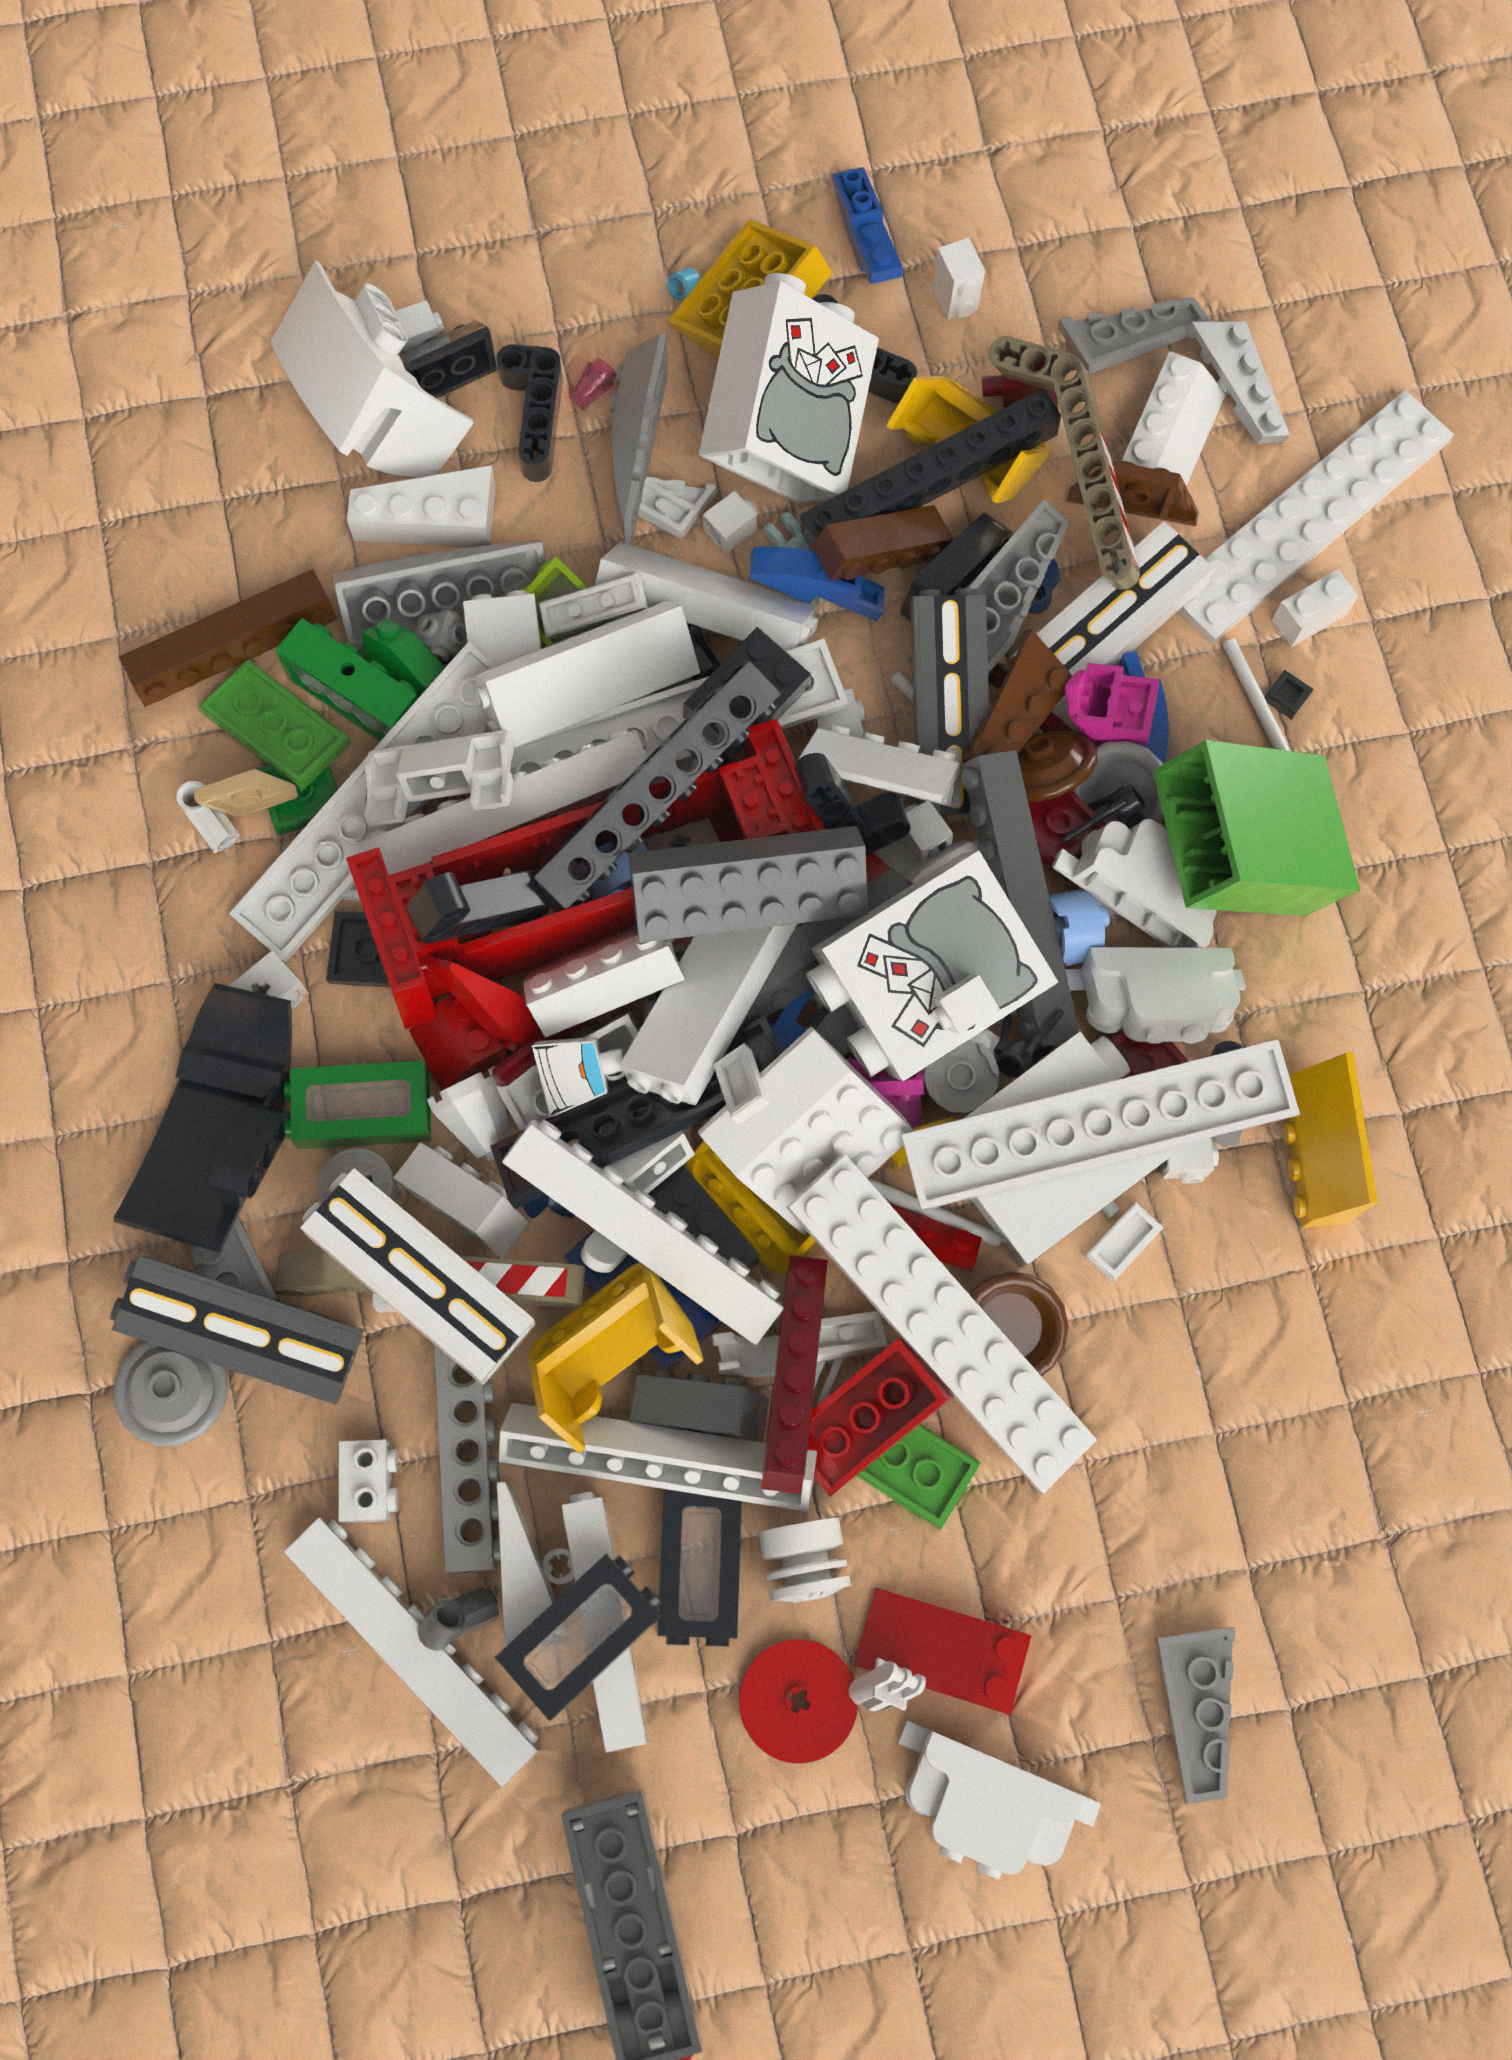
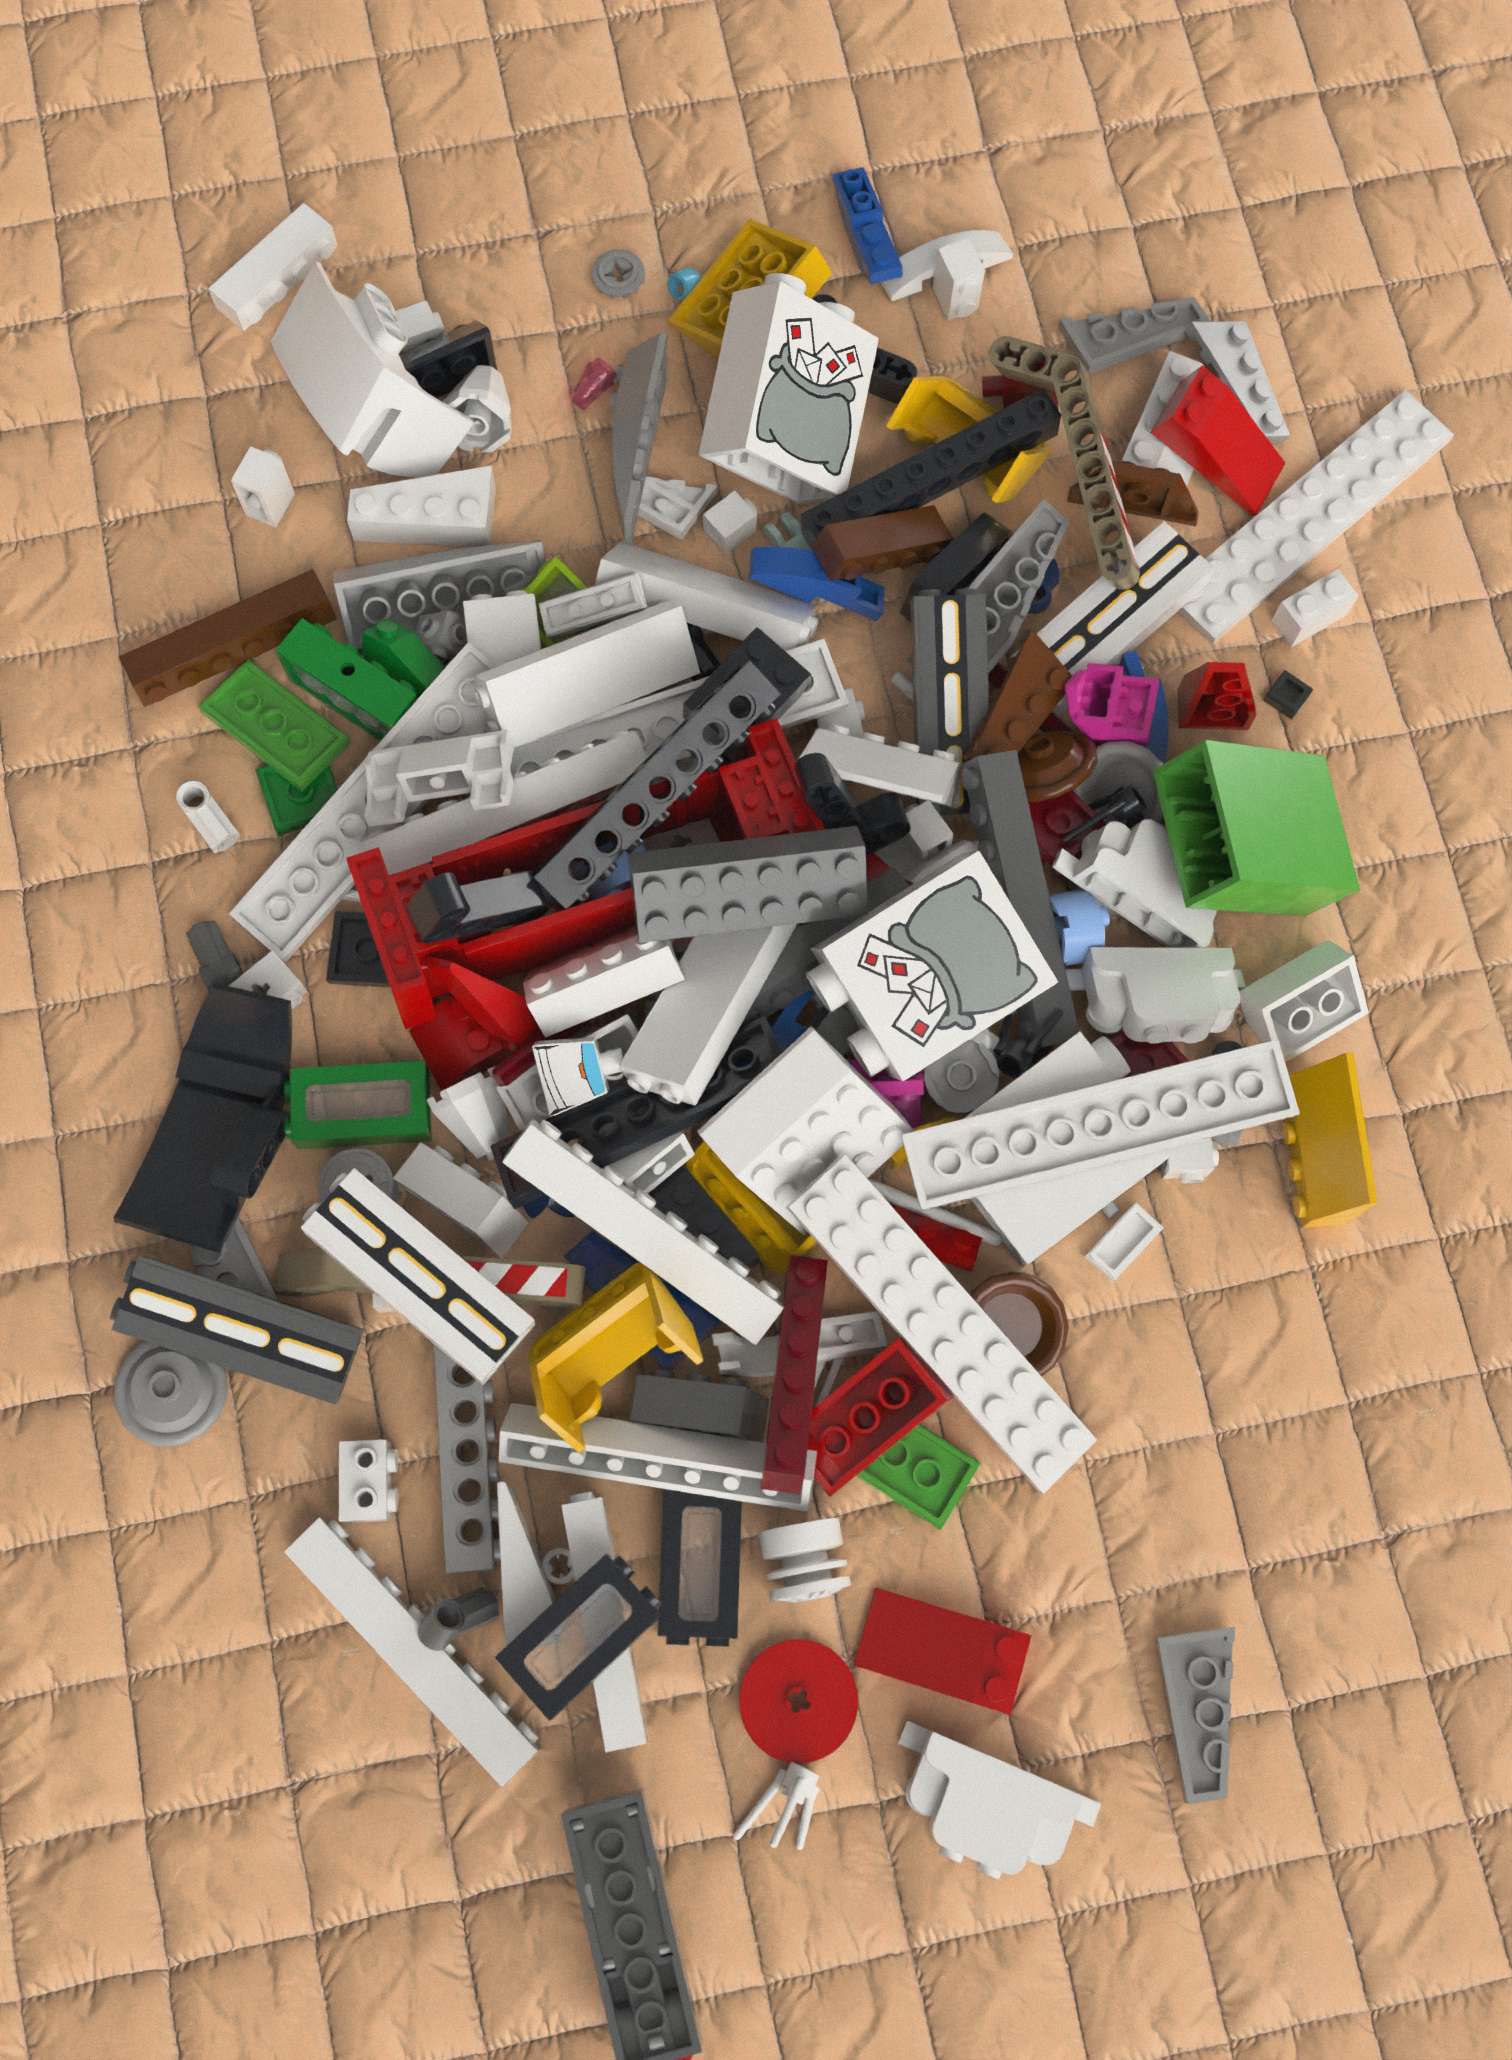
(213, 955): none -> dark grey piece
(245, 793): tan tile -> none
(263, 486): none -> white brick
(273, 267): none -> white brick
(485, 400): none -> white cone
(536, 413): black beam -> none
(601, 1253): white tile -> none
(628, 265): none -> light grey gear
(741, 1084): white tile -> none
(798, 1785): none -> white plant
(886, 1687): white arm -> none
(921, 261): none -> white slope
(964, 1004): white brick -> none
(1216, 698): none -> red wedge
(1219, 439): none -> red slope
(1255, 695): white bar -> none
(1305, 999): none -> white slope

